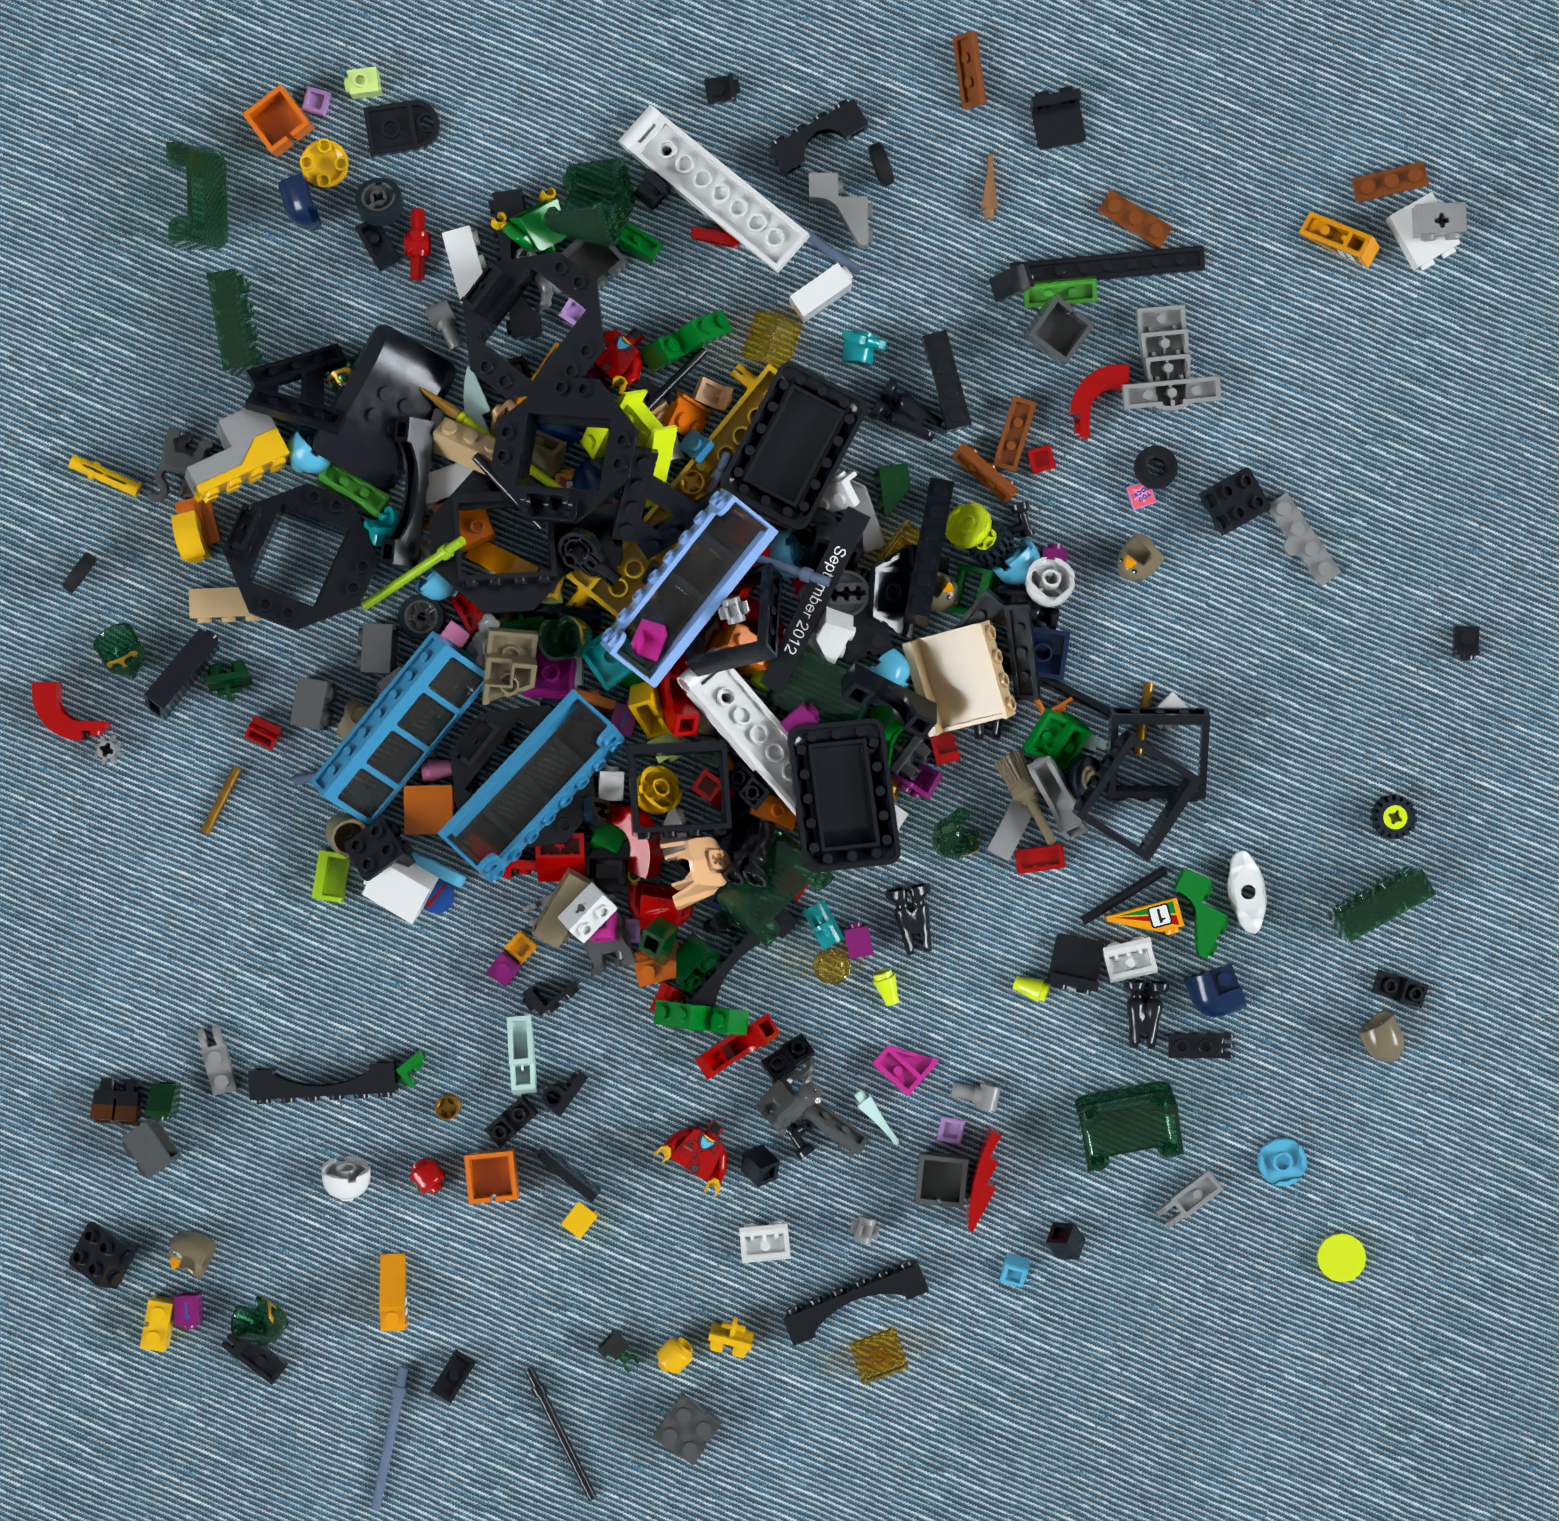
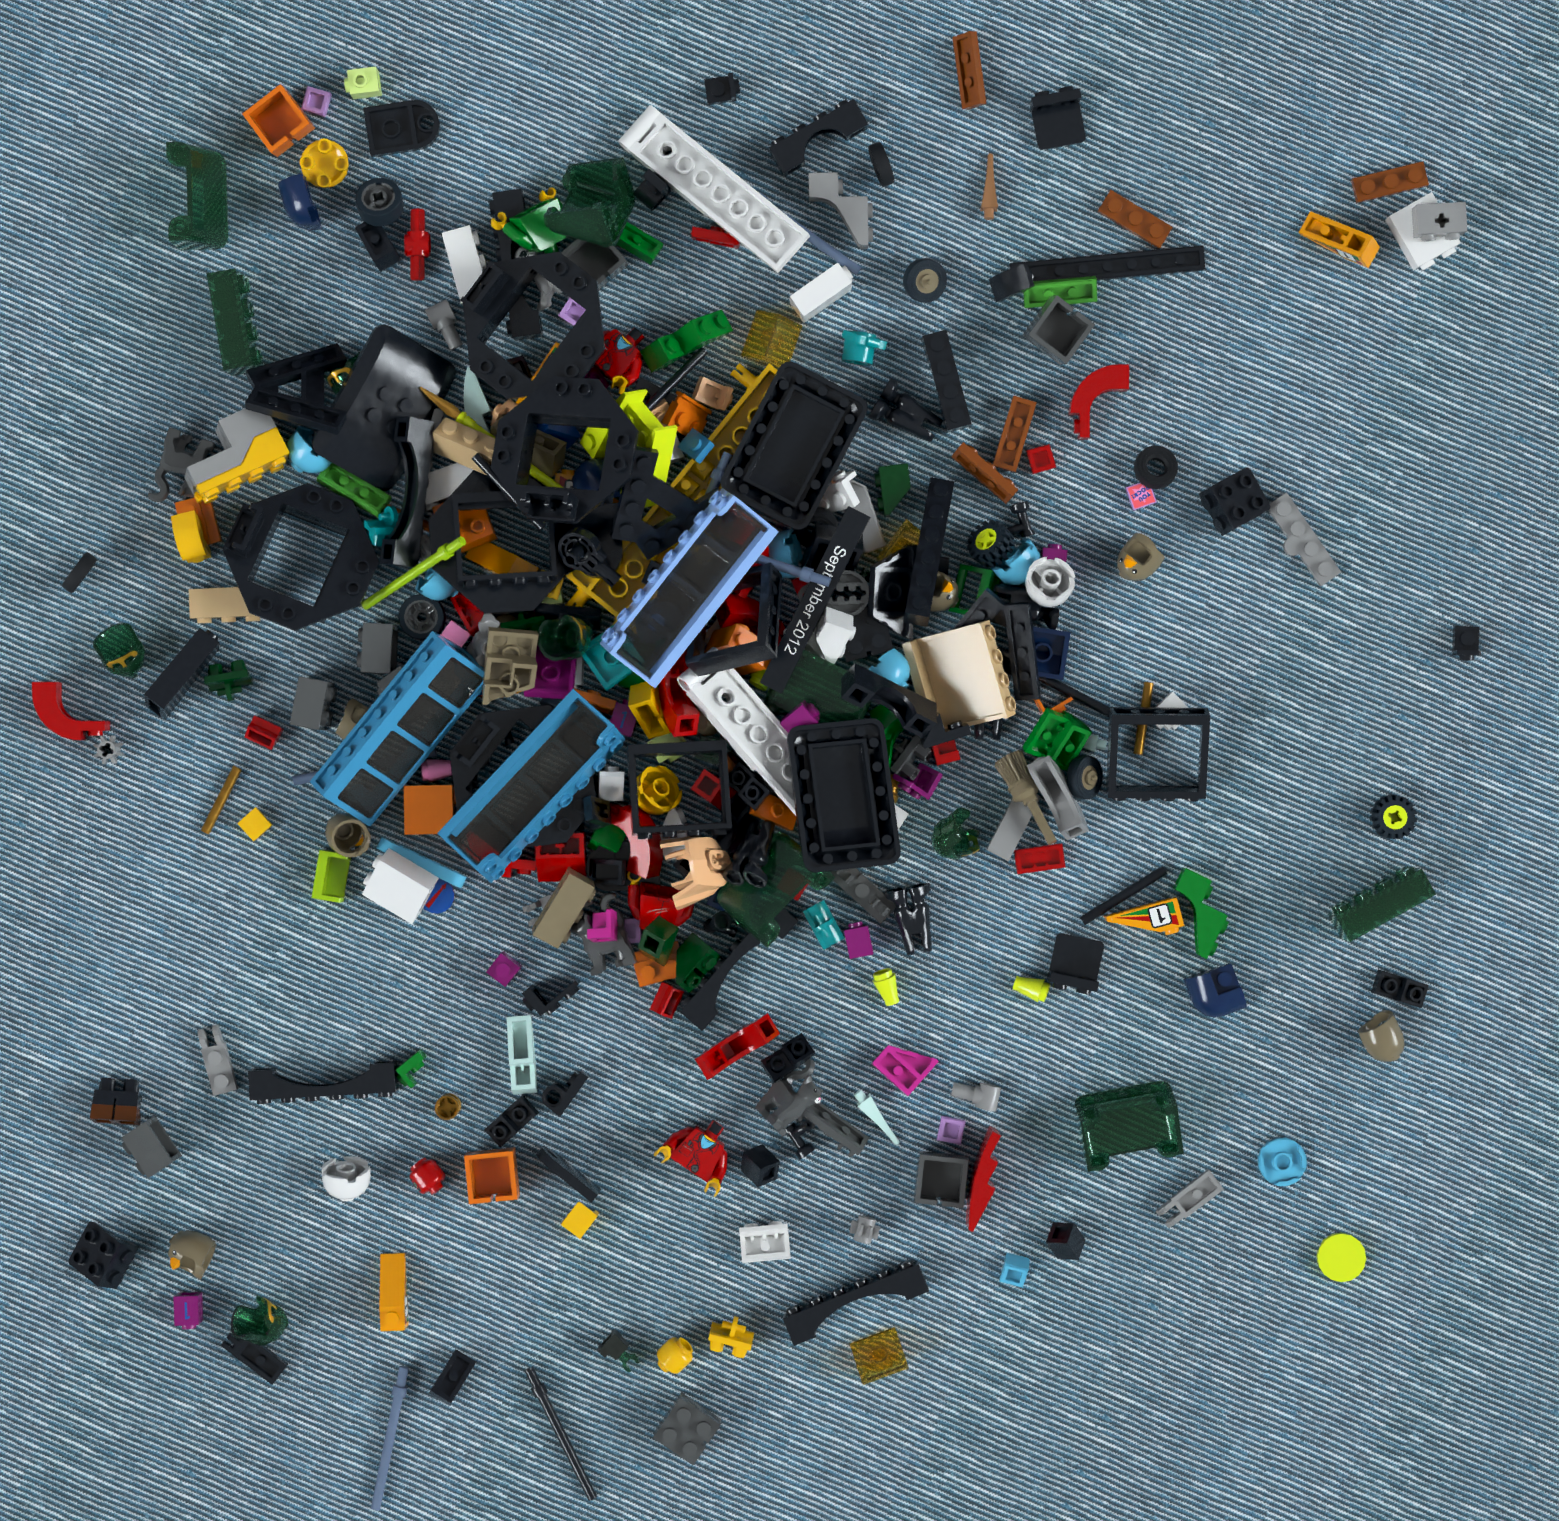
(80, 464): yellow pin -> none
(160, 1319): yellow piece -> none
(163, 1100): dark green slope -> none
(255, 824): none -> yellow tile
(378, 848): black bracket -> none
(521, 946): light orange tile -> none
(587, 912): white brick -> none
(649, 640): dark pink panel -> none
(692, 482): pearl gold wheel -> none
(701, 1017): green arch -> none
(733, 610): light grey gear -> none
(831, 966): clear yellow hair -> none
(864, 893): none -> dark grey plate
(924, 280): none -> black wheel
(939, 735): none -> black slope
(968, 525): neon yellow tile -> none
(1129, 959): white bracket -> none
(1142, 1014): black piece -> none
(1167, 364): light grey slope -> none
(1168, 815): black window -> none
(1199, 1045): black hinge -> none
(1246, 872): white piece -> none

